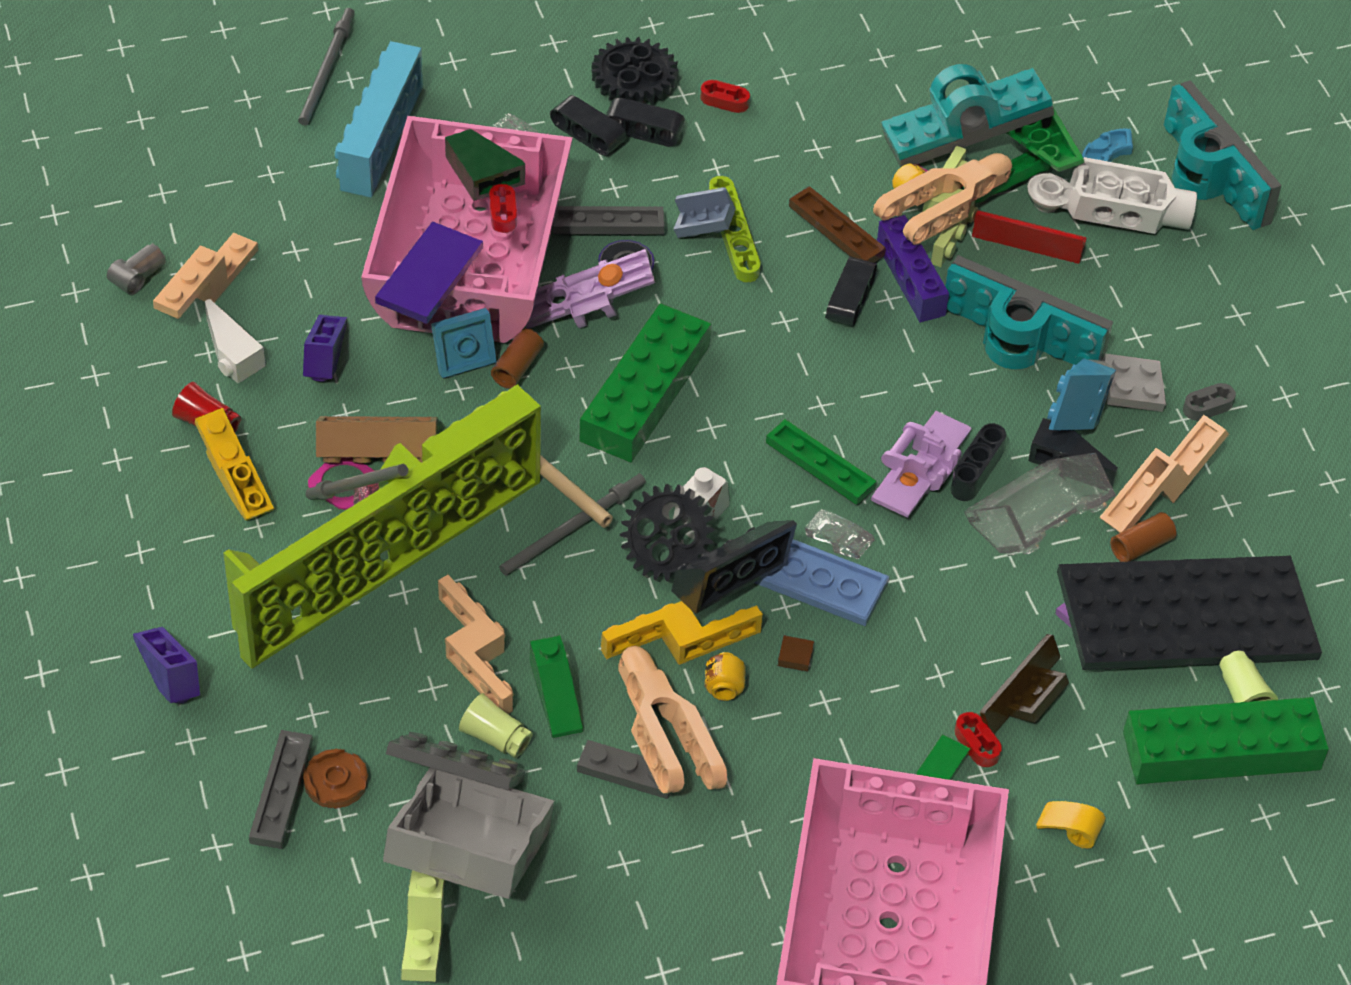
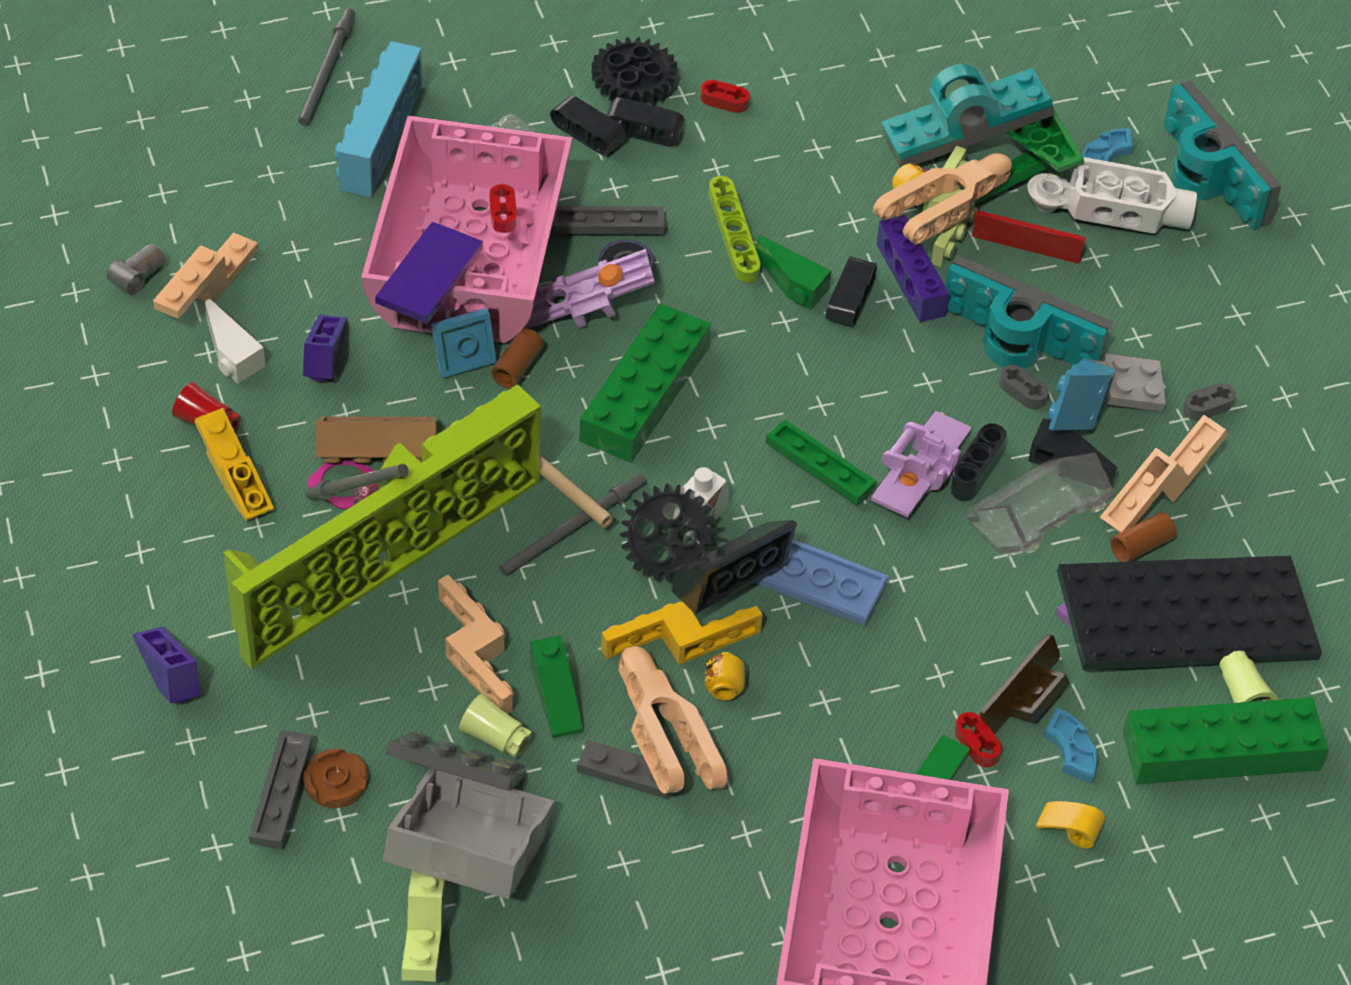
(482, 163): dark green slope -> none
(704, 212): sand blue bracket -> none
(793, 273): none -> green slope
(795, 653): reddish brown tile -> none
(836, 225): reddish brown plate -> none
(842, 533): clear slope -> none
(1023, 386): none -> dark grey beam
(1075, 745): none -> dark azure tile

